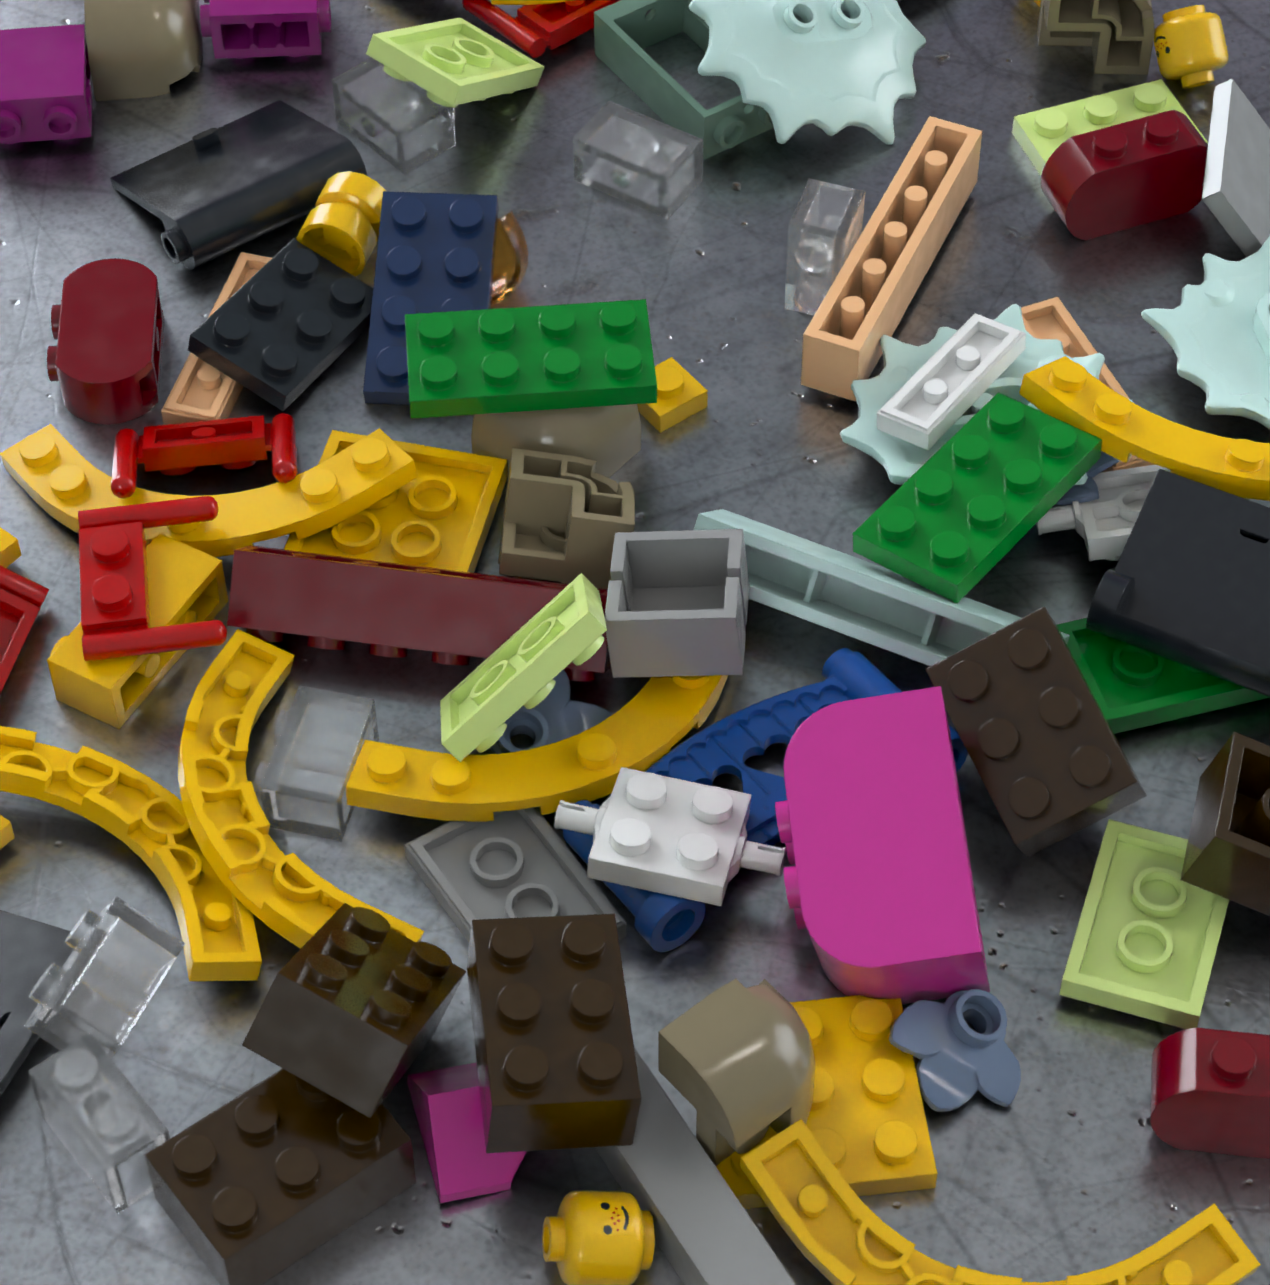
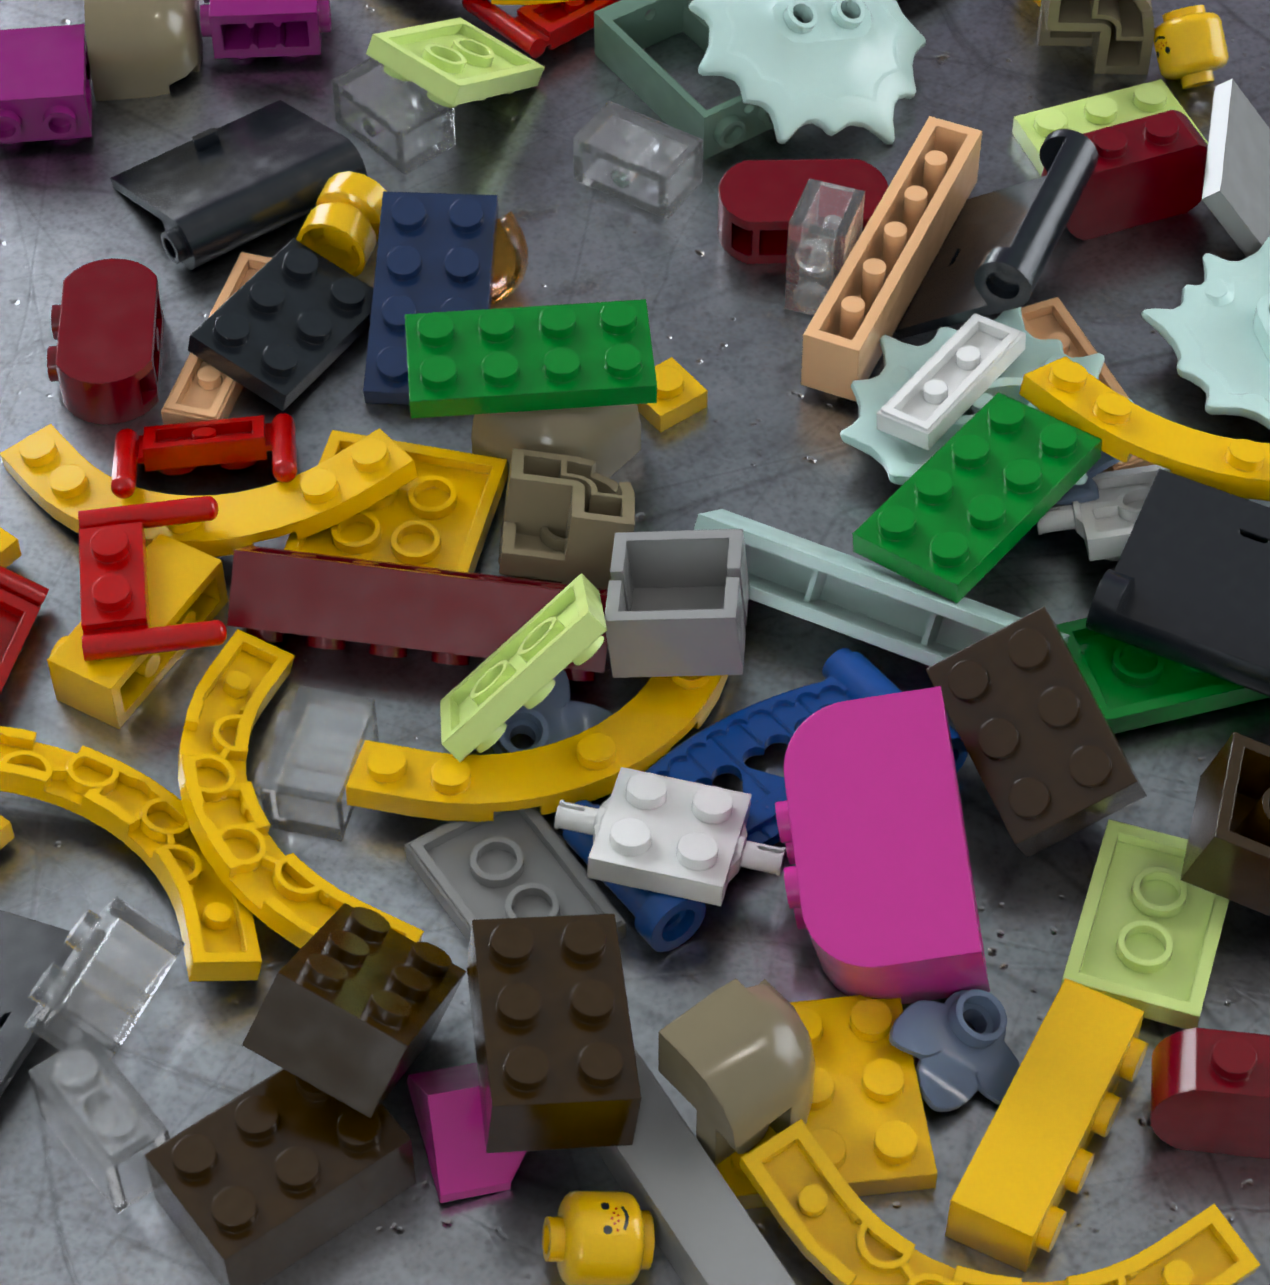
(762, 195): none -> dark red brick
(1003, 241): none -> black door
(1045, 1125): none -> yellow brick

